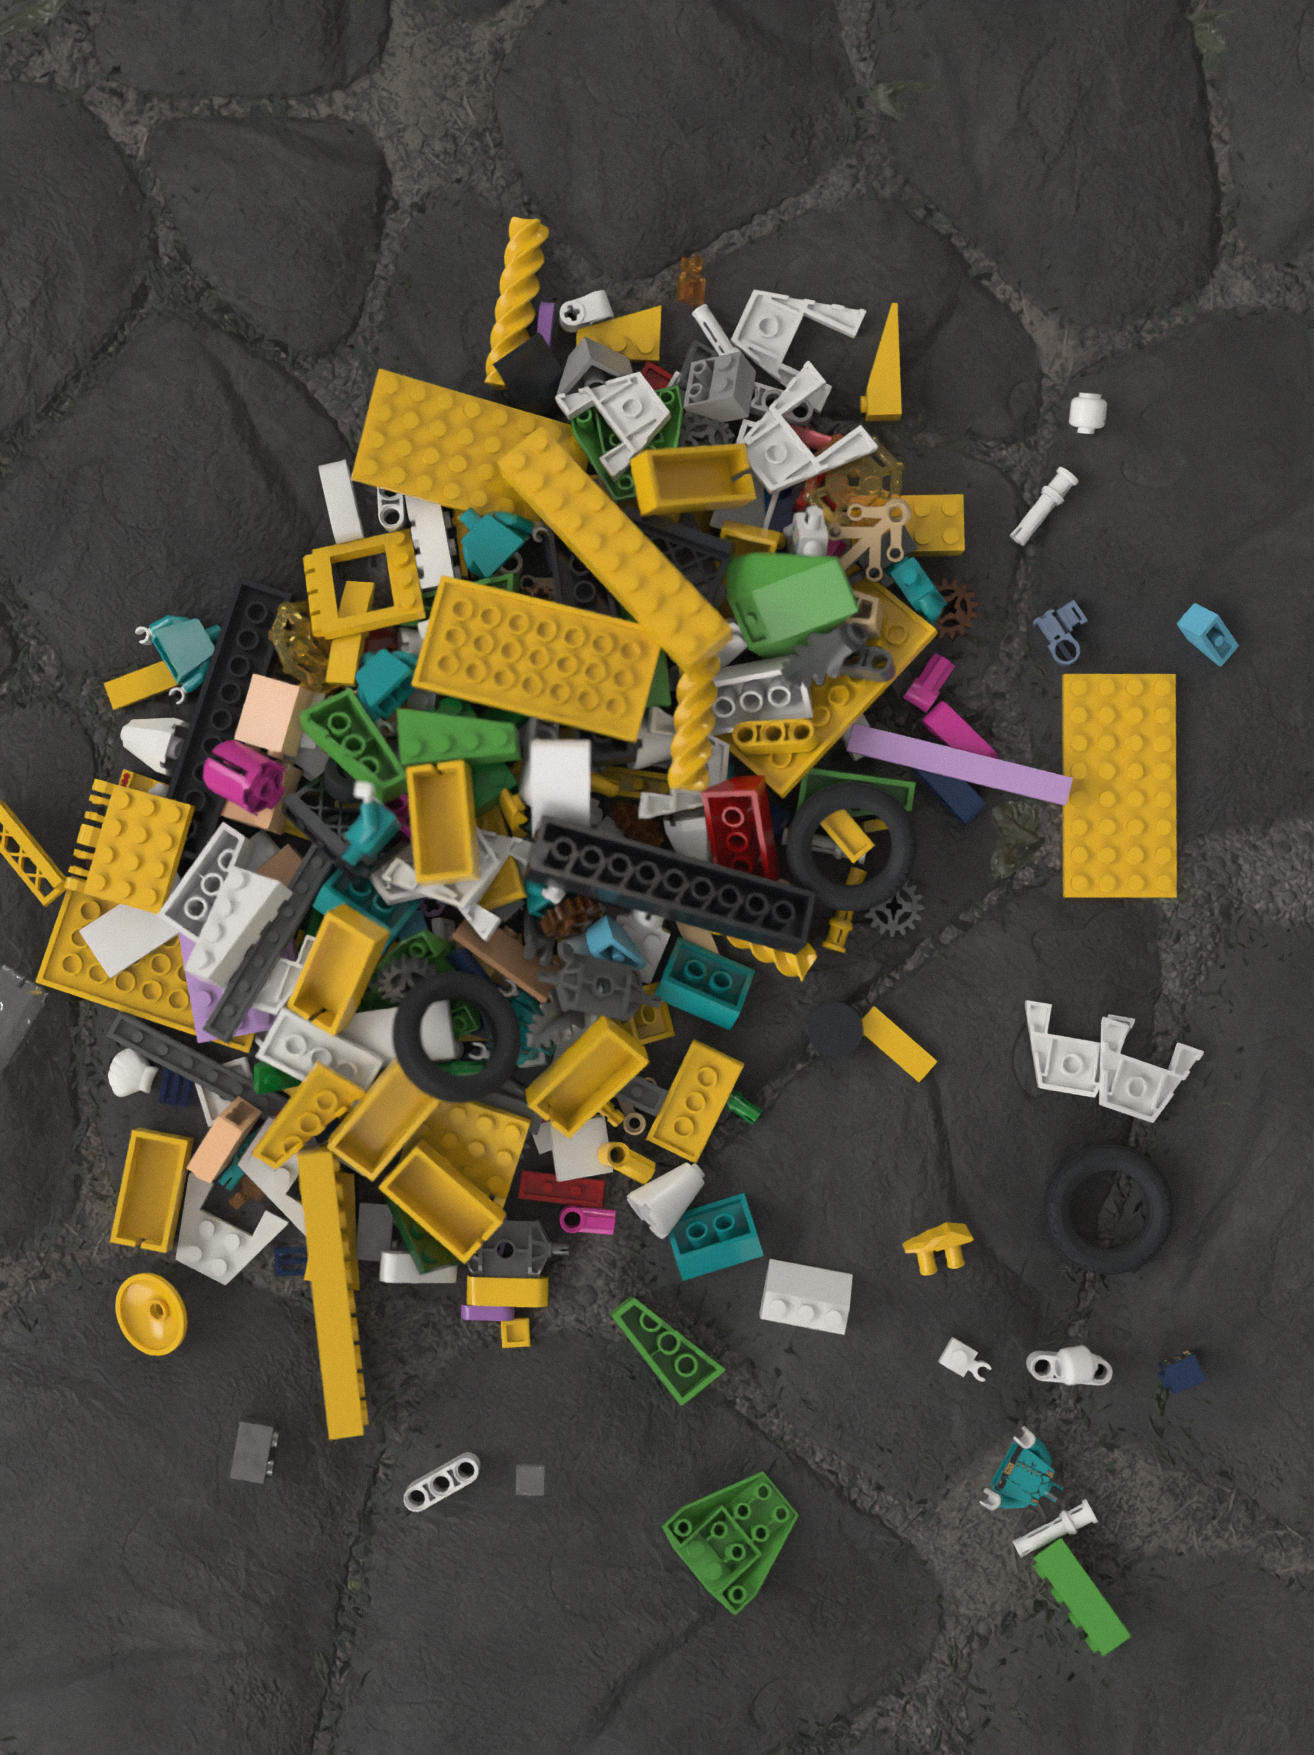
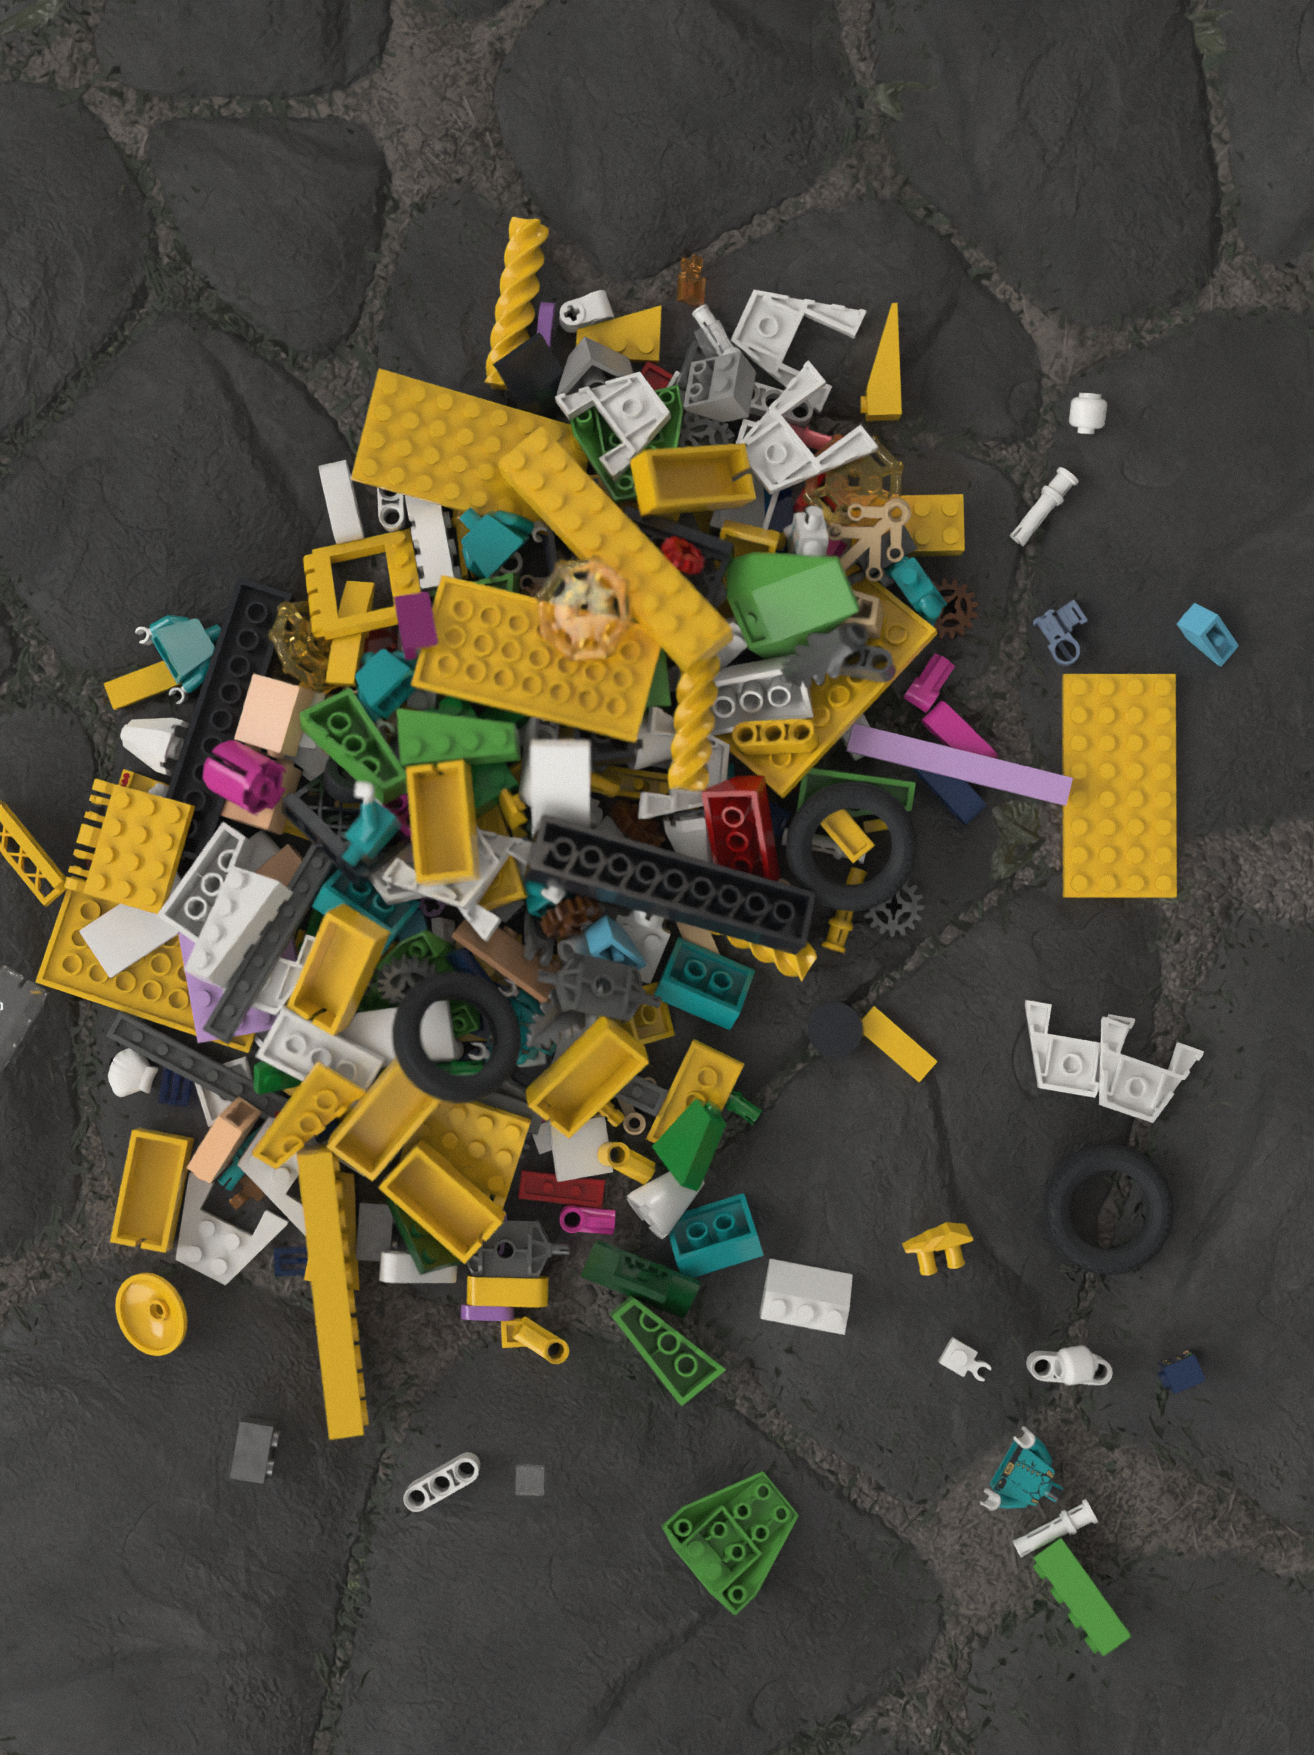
(415, 623): none -> magenta panel
(539, 1340): none -> yellow piece
(568, 609): none -> clear yellow plate
(640, 1279): none -> dark green bracket
(683, 555): none -> red gear
(691, 1143): none -> green slope
(712, 339): none -> clear tile

